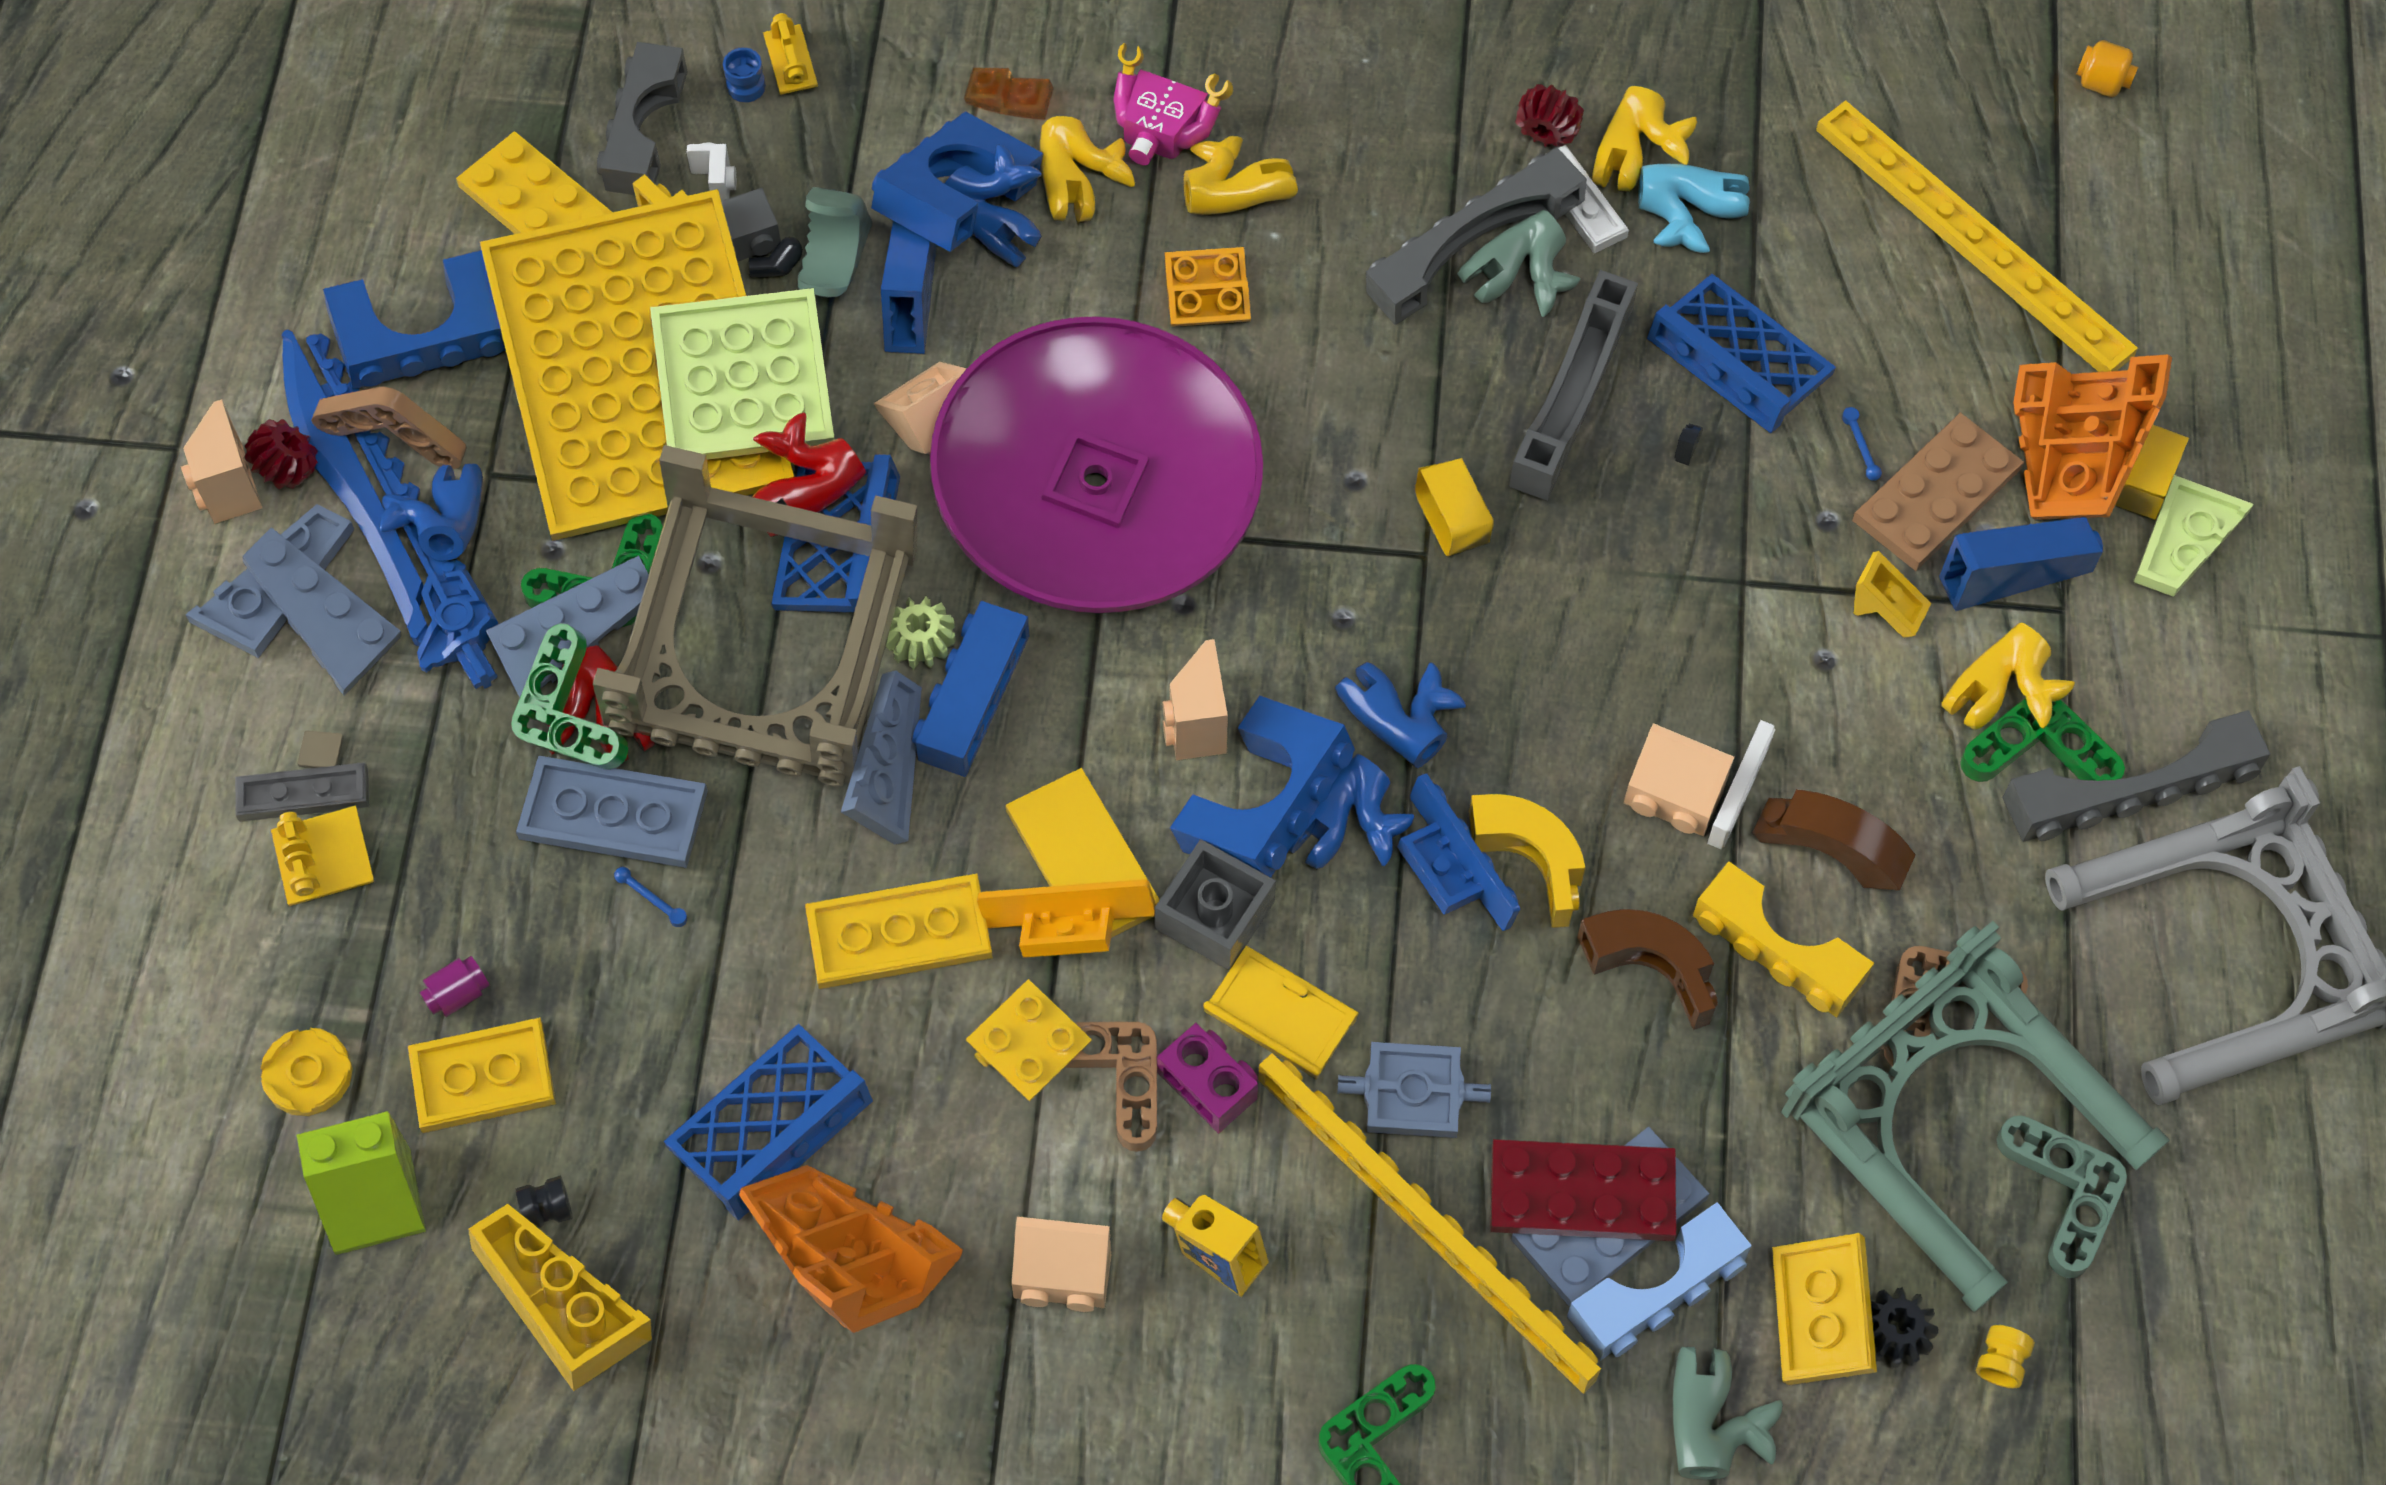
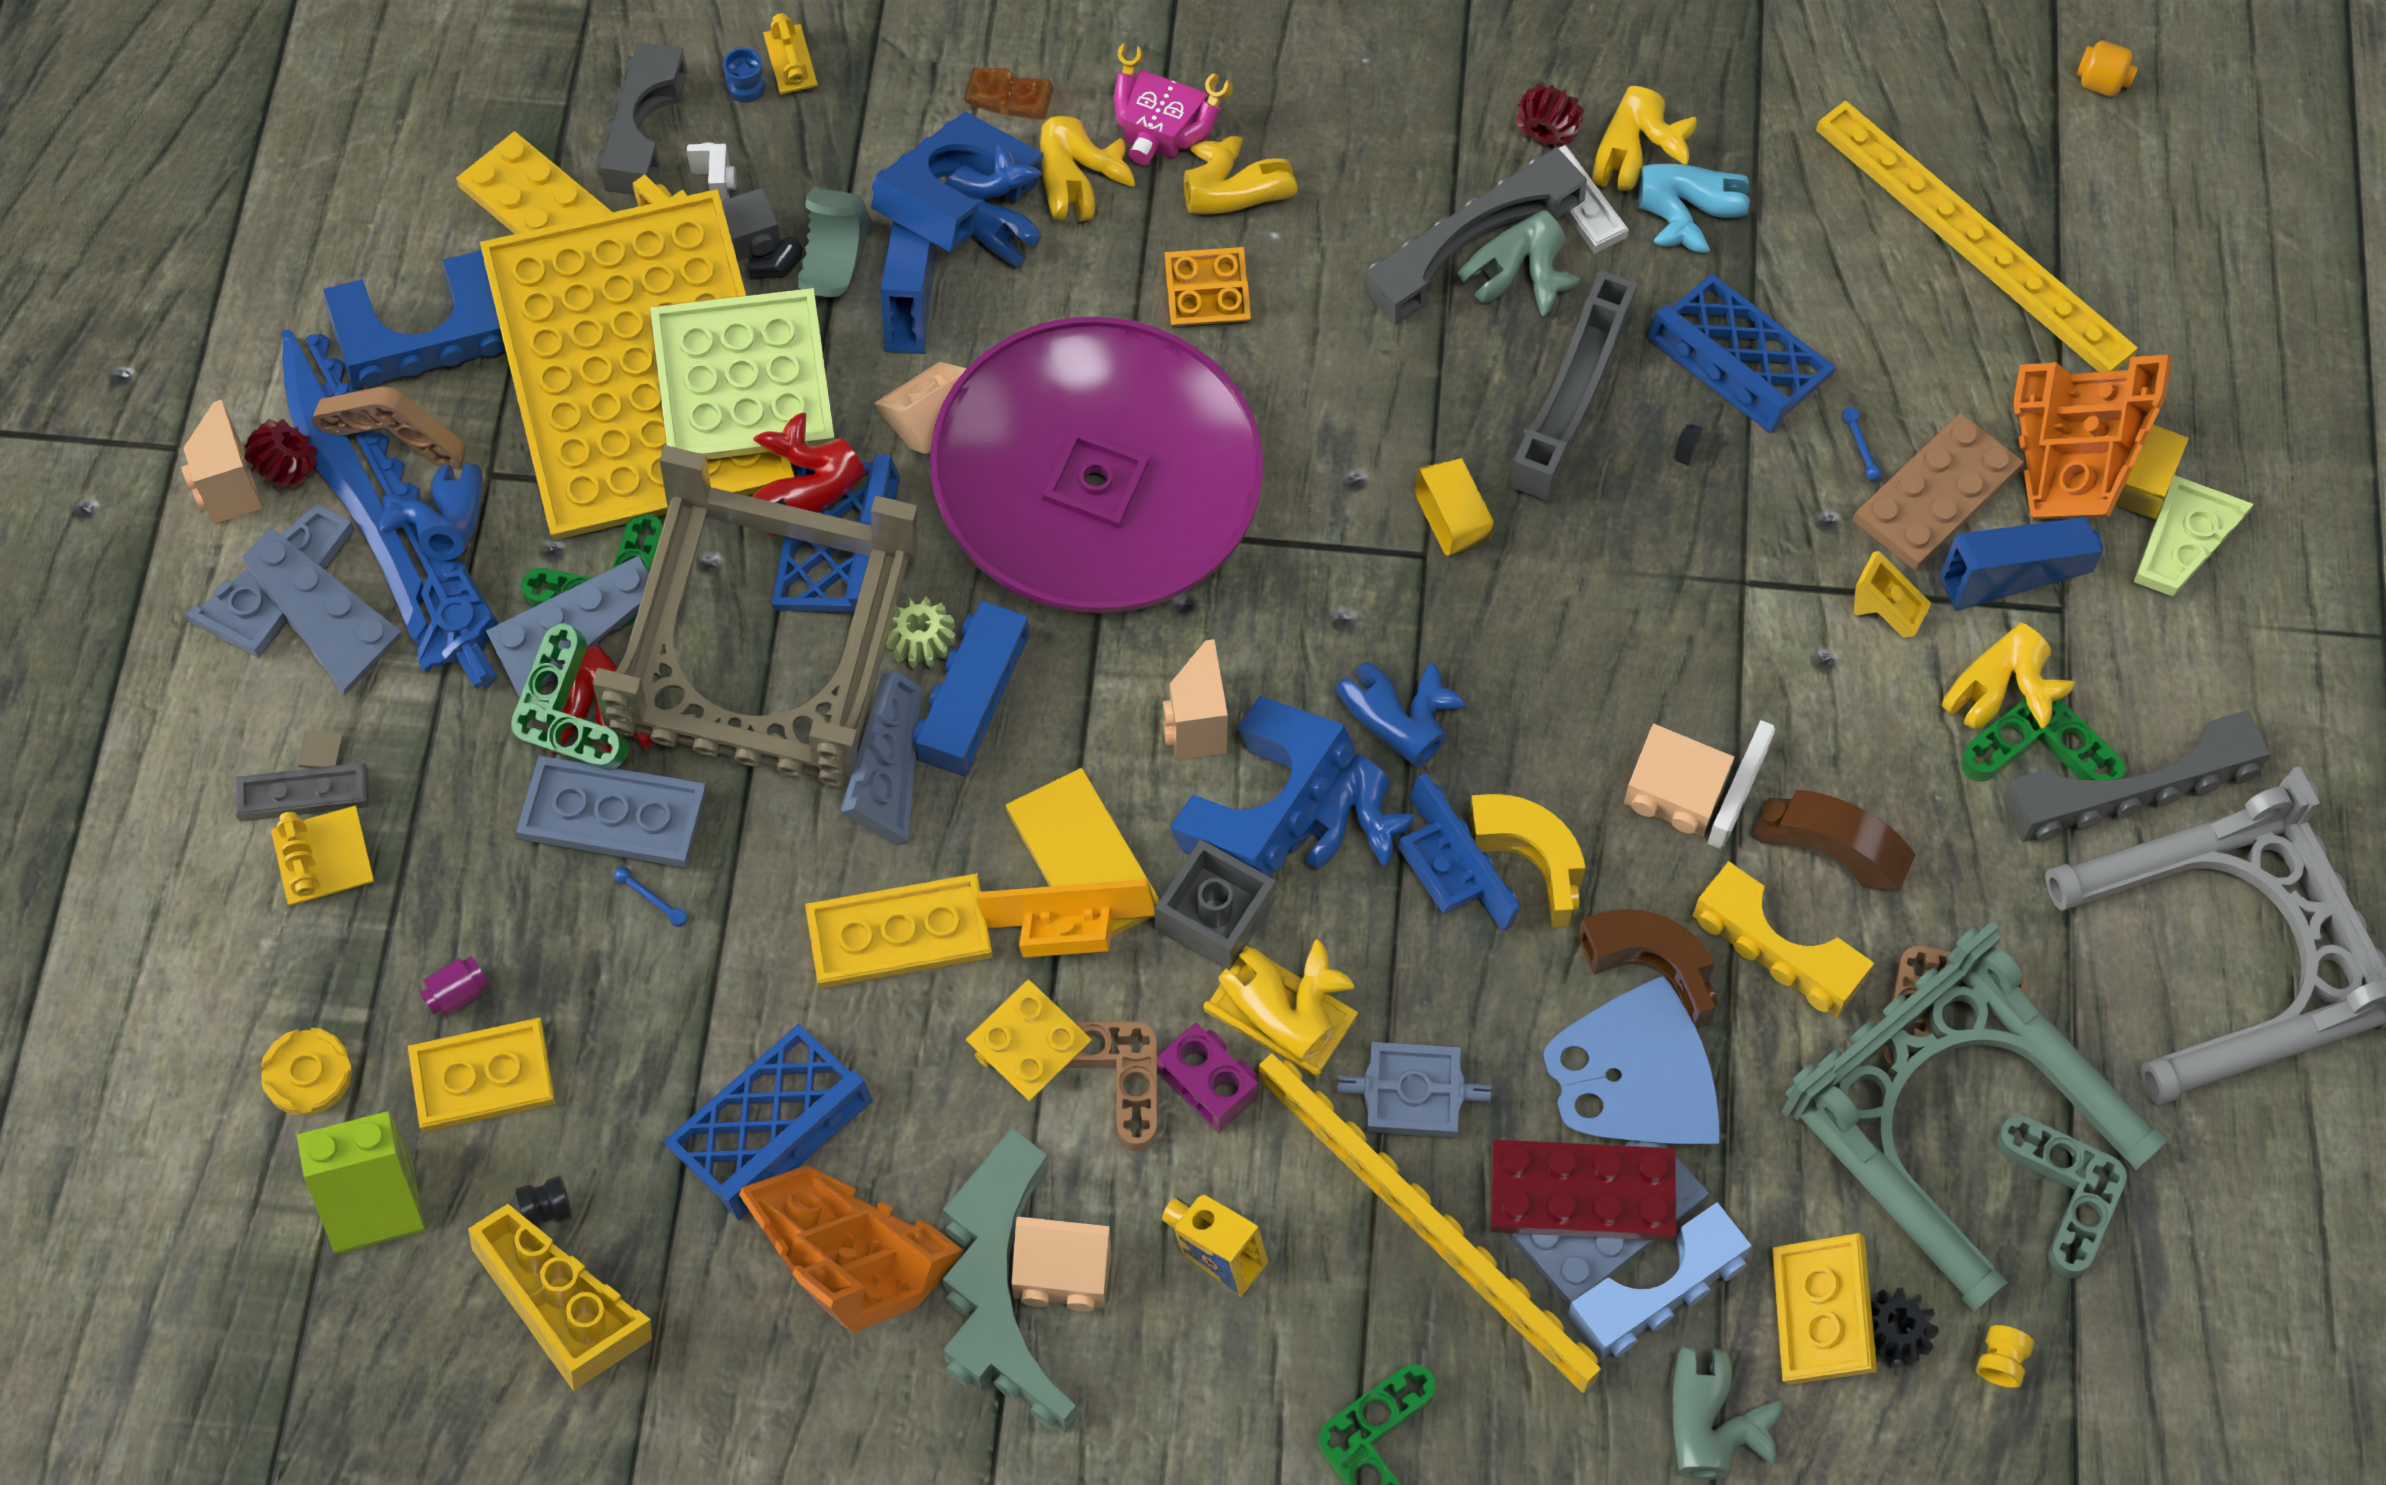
(978, 1284): none -> sand green arch
(1268, 1007): none -> yellow piece
(1664, 1069): none -> medium blue piece

